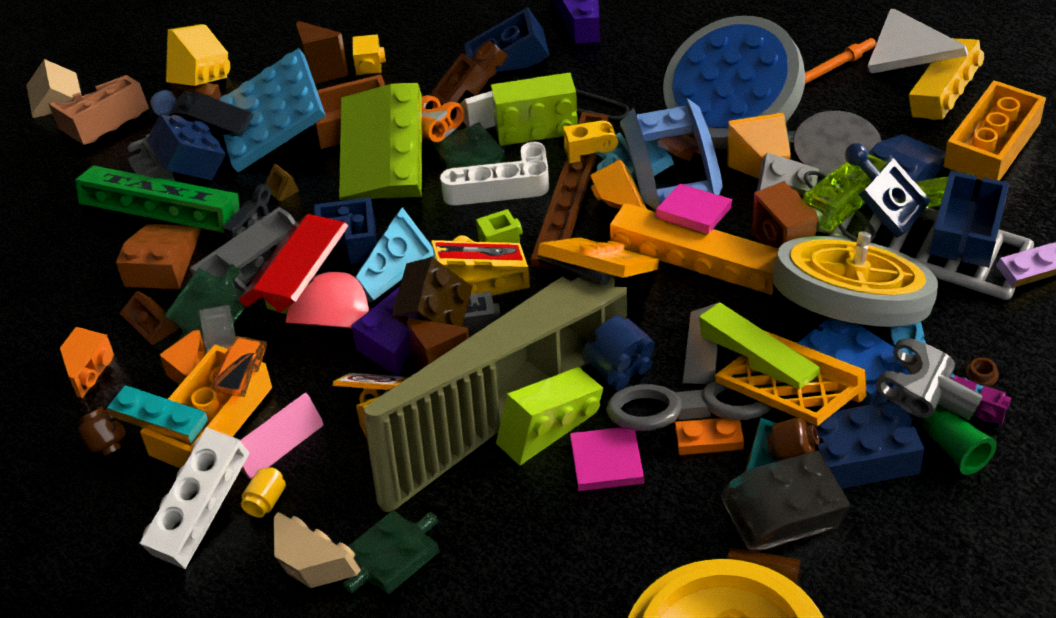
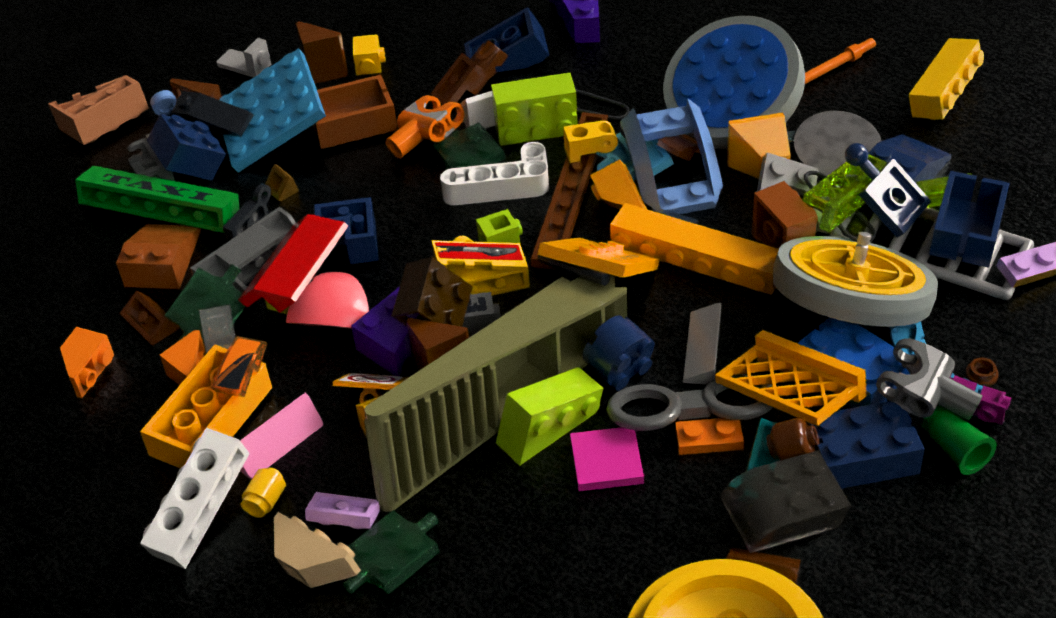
(49, 85): tan slope -> none
(101, 431): reddish brown head -> none
(157, 414): teal plate -> none
(195, 56): yellow slope -> none
(249, 62): none -> light grey bracket
(342, 510): none -> lavender plate
(381, 143): lime slope -> none
(387, 261): medium azure wing -> none
(693, 208): dark pink tile -> none
(764, 351): lime slope -> none
(911, 43): white tile -> none
(994, 131): light orange brick -> none

